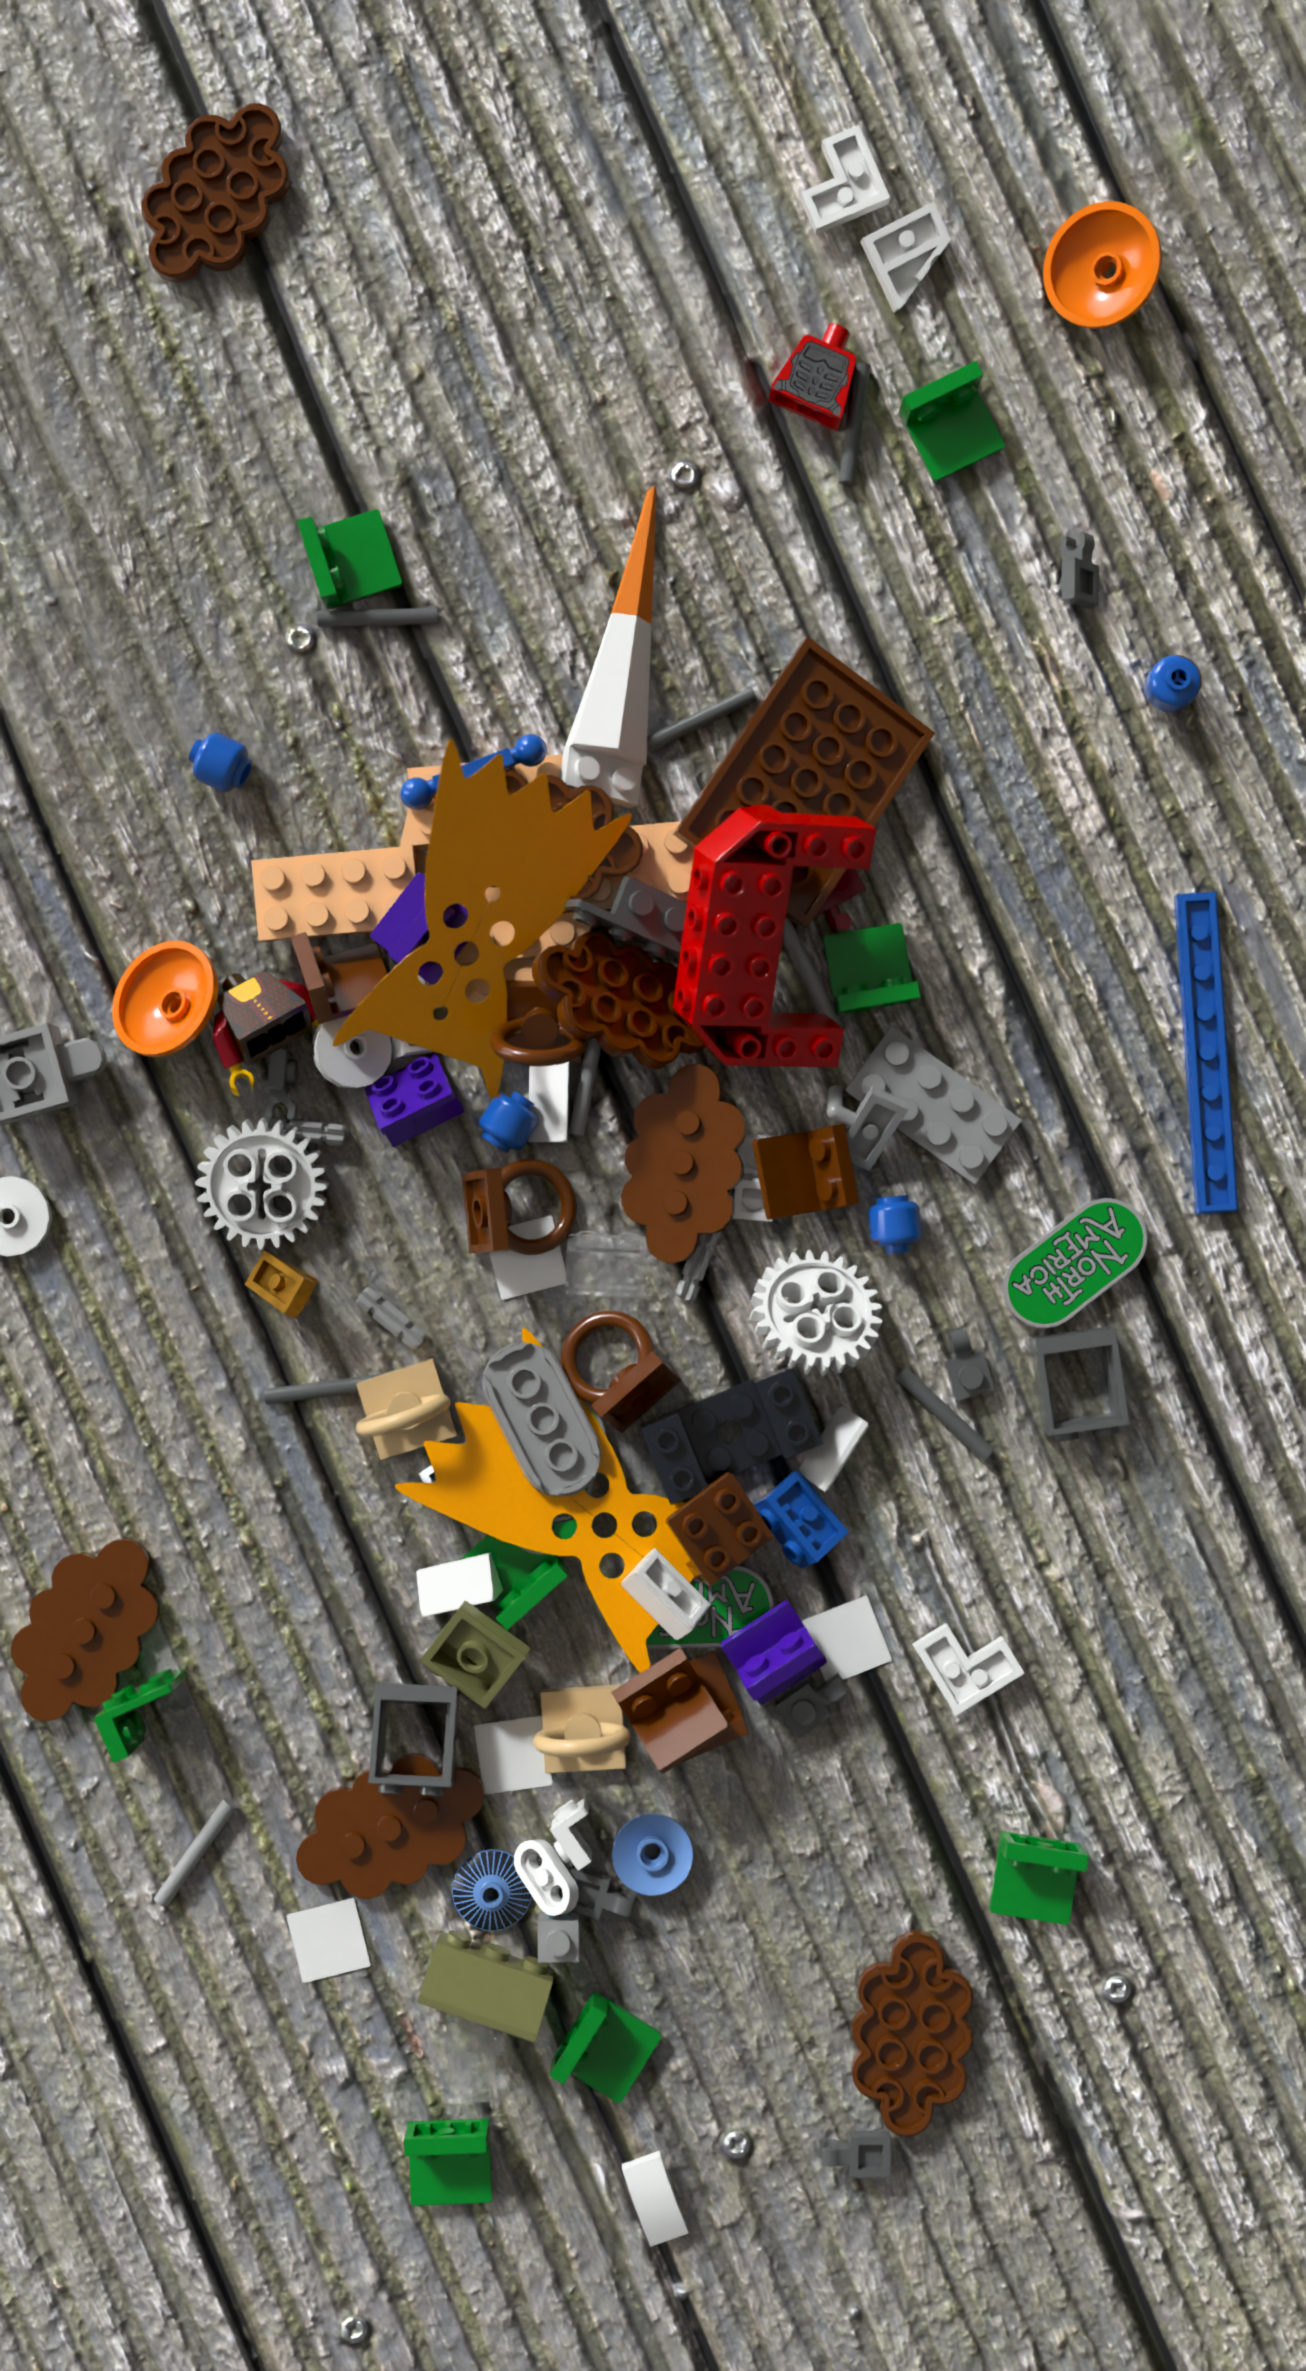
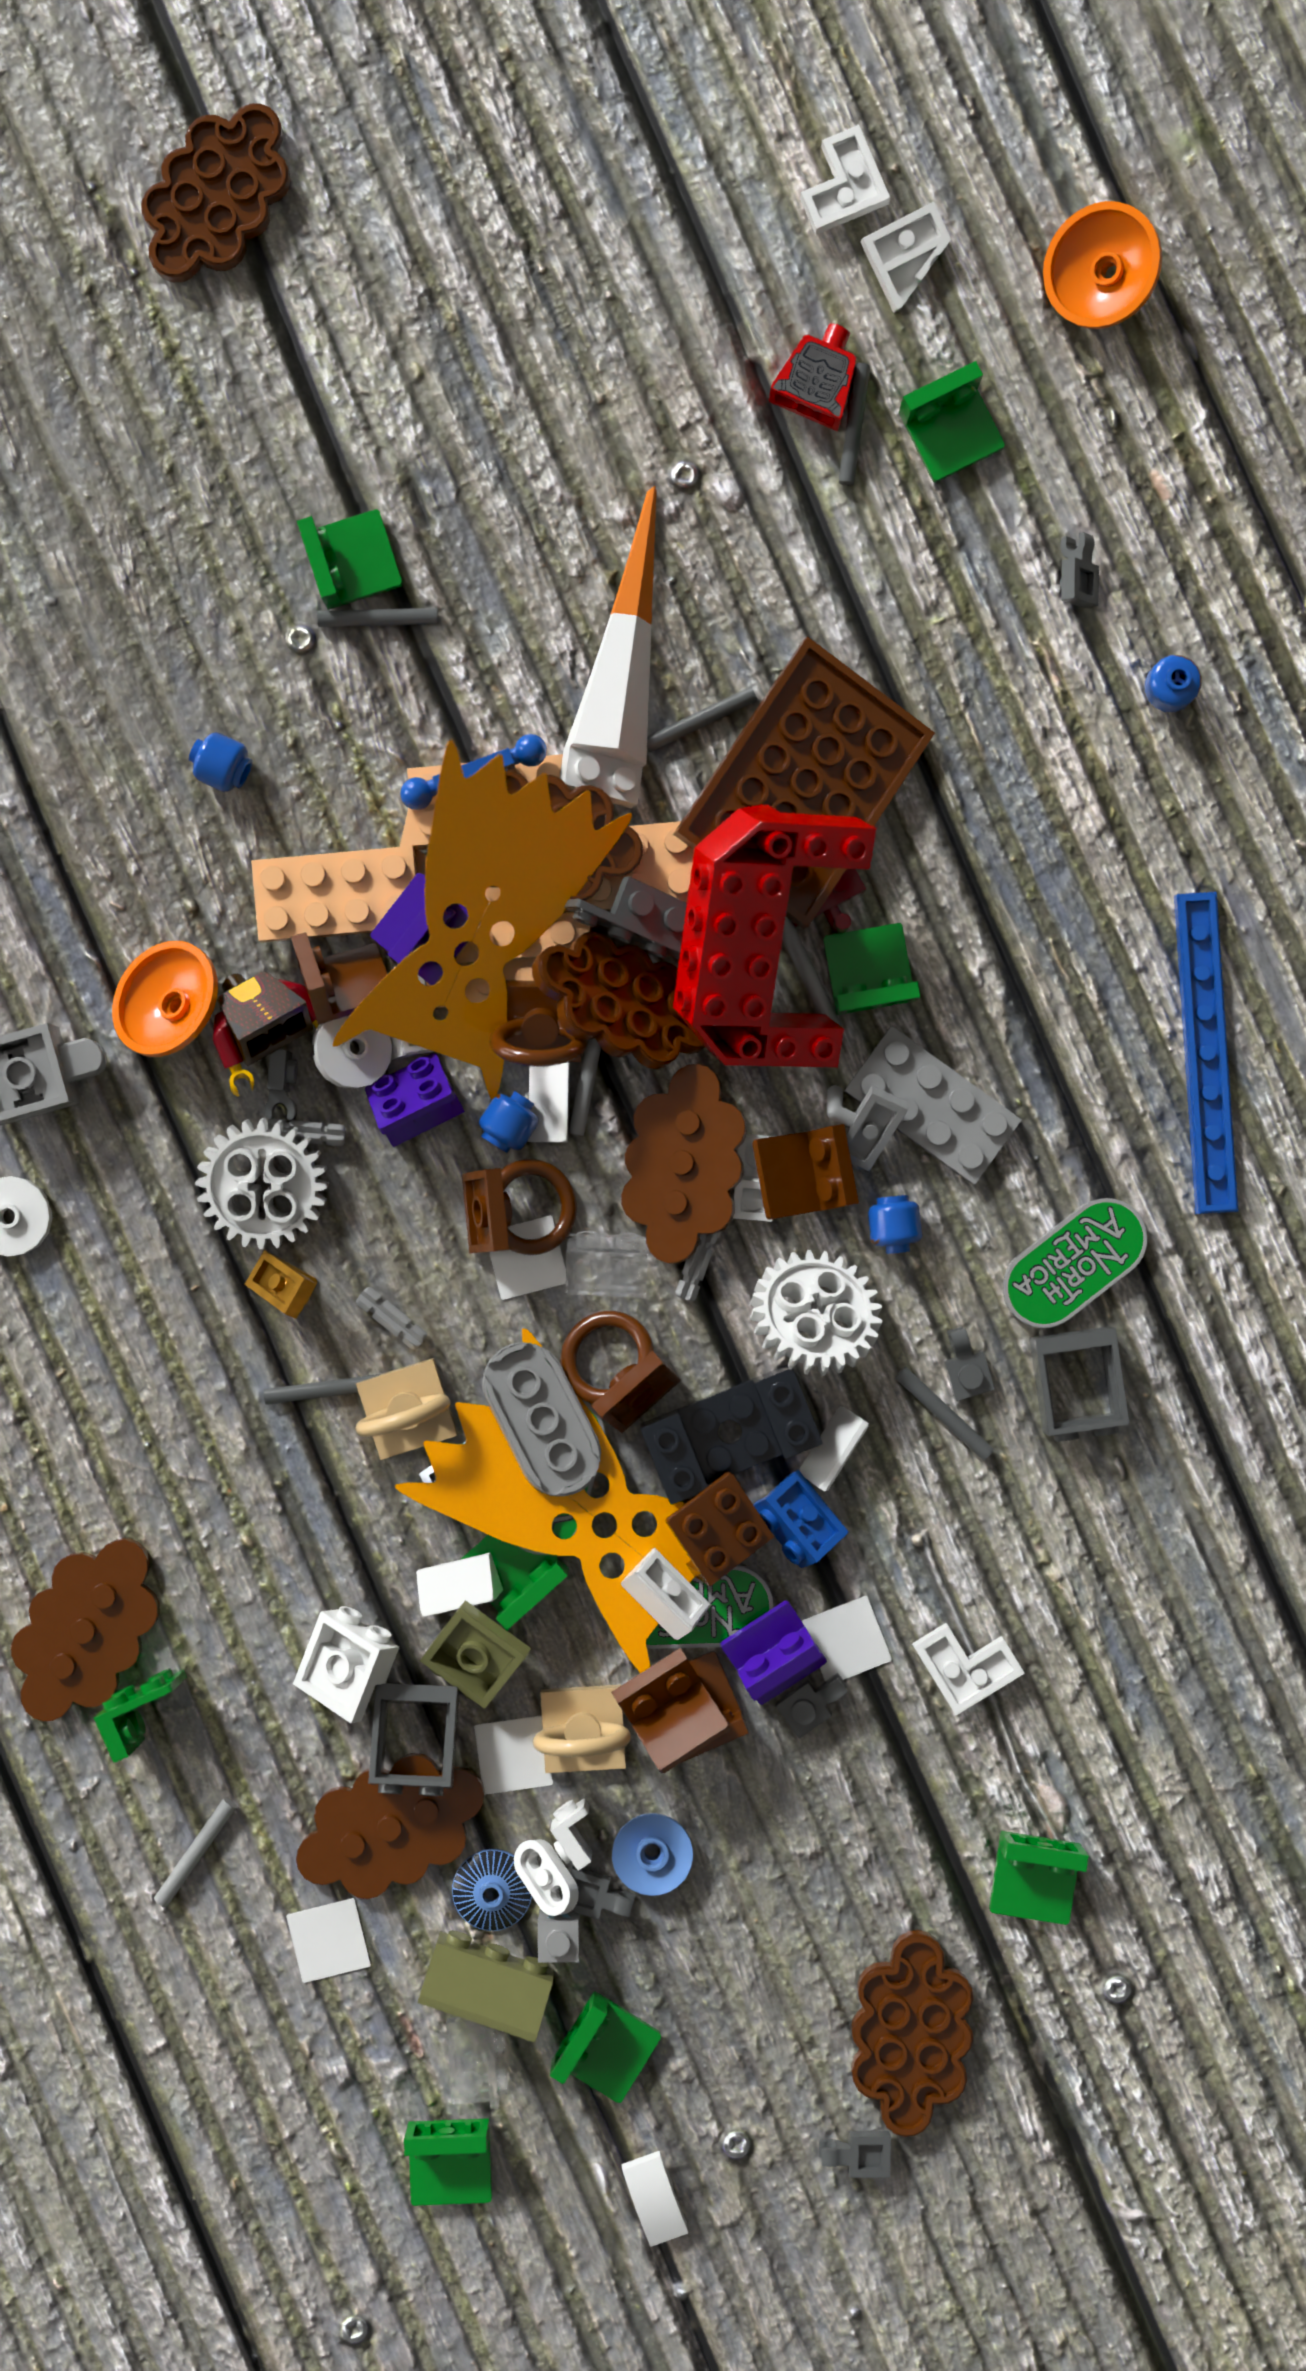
(345, 1662): none -> white plate

